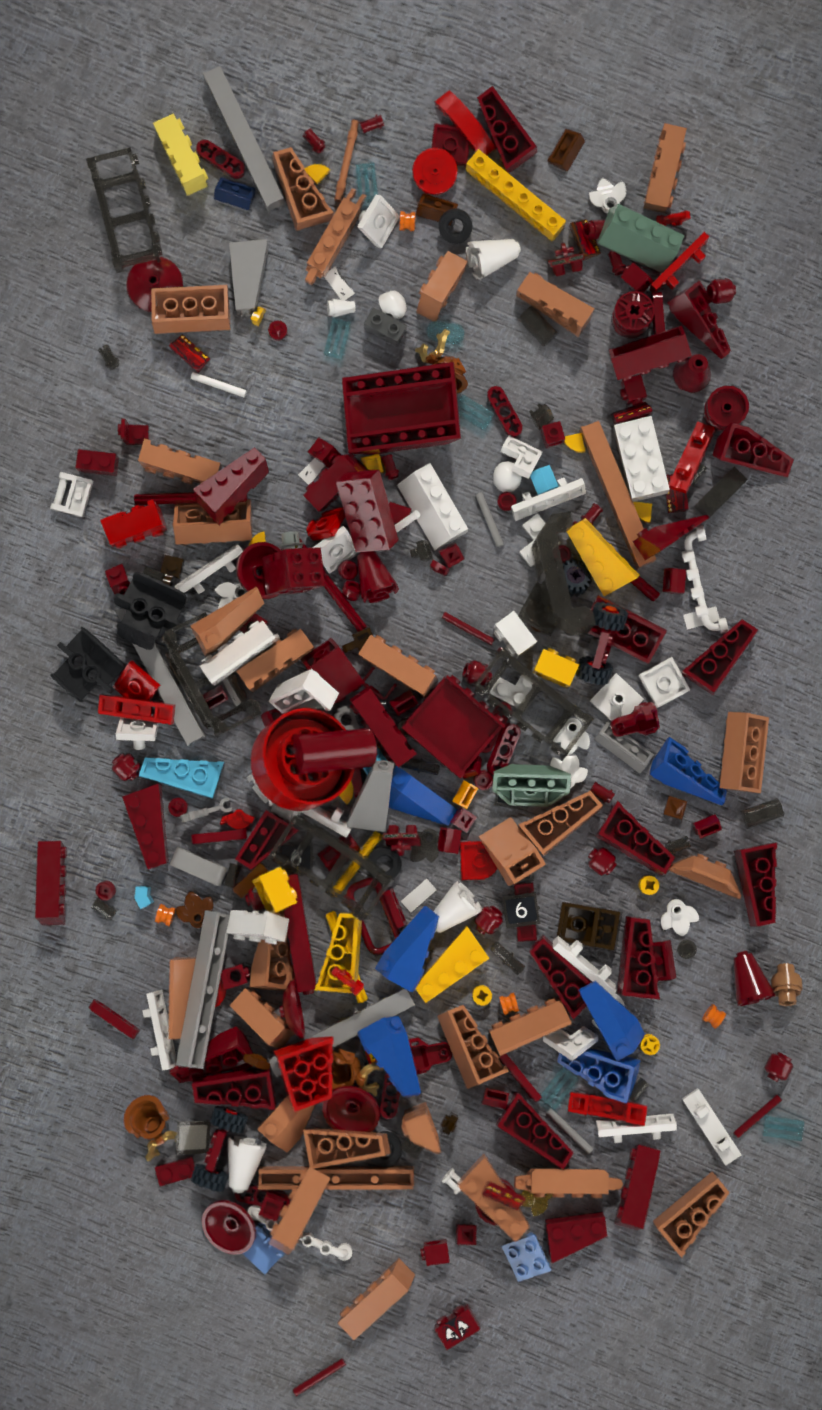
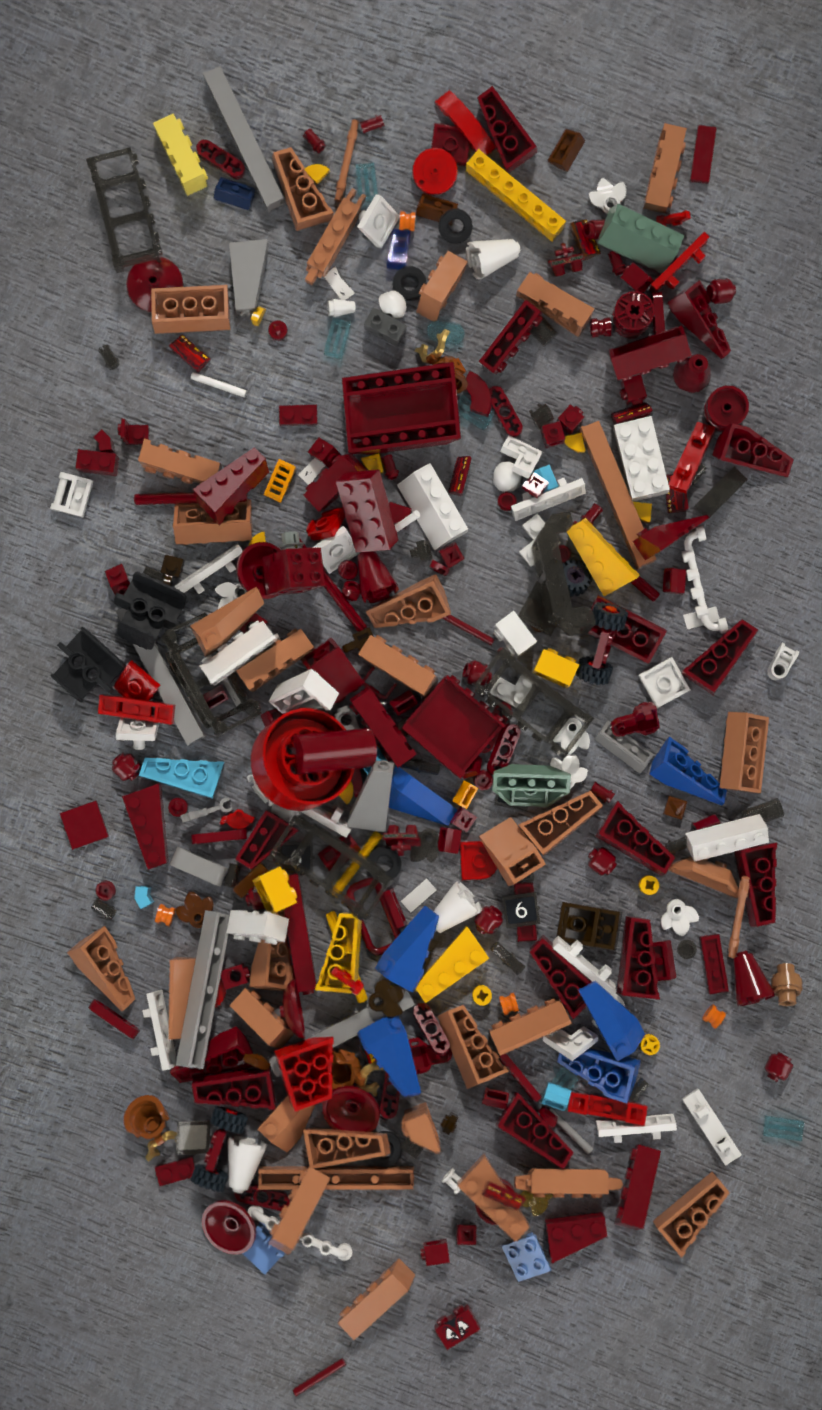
(51, 883): dark red wedge -> none
(84, 825): none -> dark red tile
(101, 965): none -> nougat wedge
(105, 442): none -> dark red piece
(135, 525): red wedge -> none
(271, 1206): dark red brick -> none
(292, 469): none -> light orange slope
(298, 415): none -> dark red plate
(390, 997): none -> dark brown plate
(398, 261): none -> clear blue slope
(409, 271): none -> black tyre
(415, 604): none -> nougat wedge
(429, 1014): none -> dark red beam
(459, 475): none -> slope
(479, 394): none -> dark red tile
(489, 519): light grey bar -> none
(511, 336): none -> dark red brick
(535, 485): none -> tile
(548, 1116): none -> dark red tile
(556, 1096): none -> medium azure piece
(571, 418): none -> dark red brick
(600, 327): none -> dark red wheel
(616, 698): white tile -> none
(703, 154): none -> dark red tile
(714, 964): none -> dark red tile
(727, 837): none -> white brick
(742, 895): none -> nougat piece
(757, 1116): dark red bar -> none
(784, 659): none -> white piece

